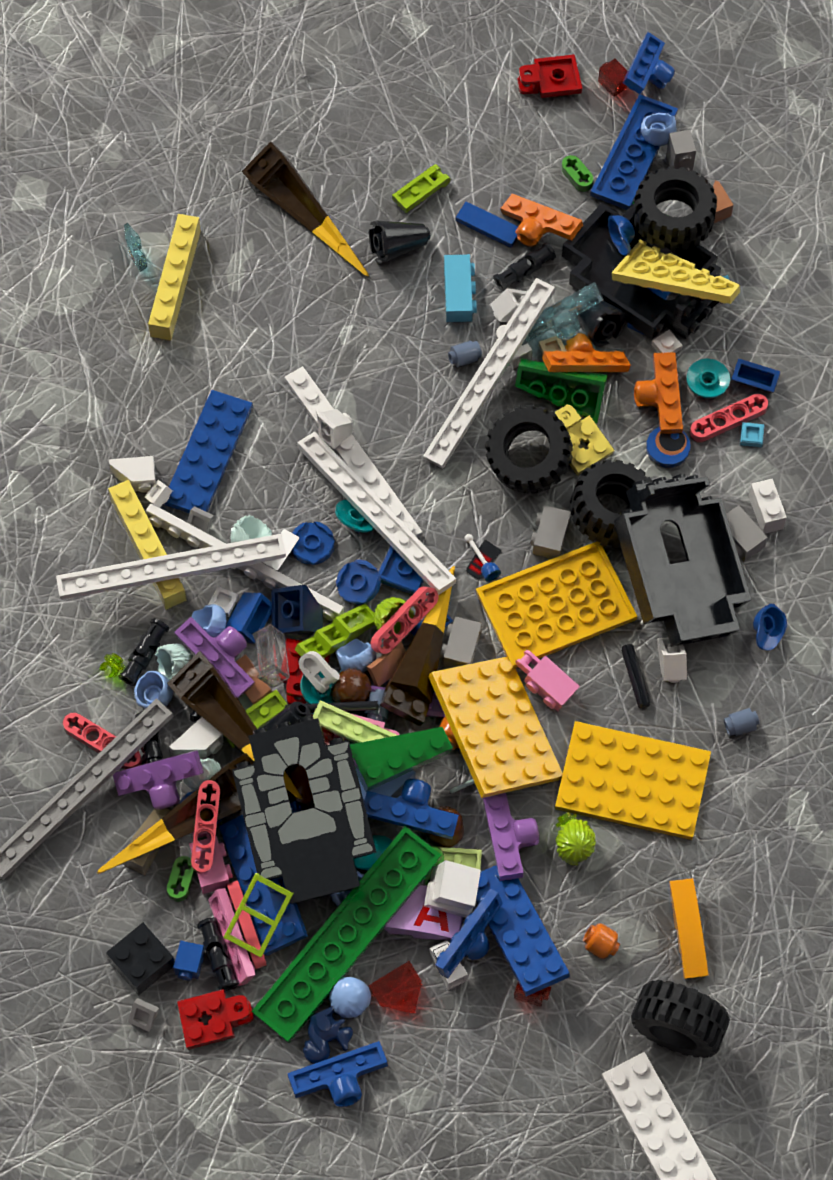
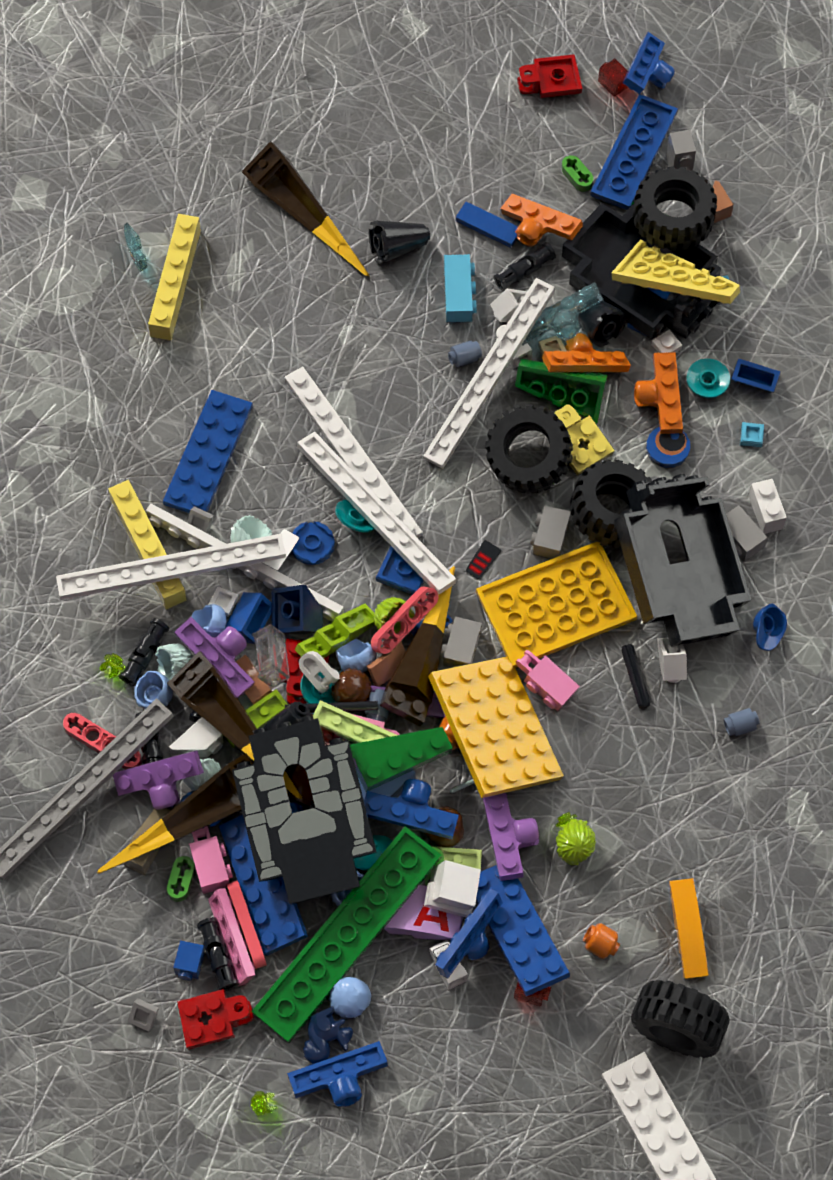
(137, 470): white slope -> none
(140, 958): black brick -> none
(158, 494): white plate -> none
(203, 826): coral beam -> none
(259, 1103): none -> clear neon green plate
(274, 923): lime window -> none
(334, 427): white slope -> none
(358, 582): blue tile -> none
(398, 989): clear red slope -> none
(420, 188): lime plate -> none
(489, 570): blue hinge -> none
(621, 233): blue piece -> none
(633, 780): yellow plate -> none
(657, 128): light blue hair -> none
(727, 415): coral beam -> none

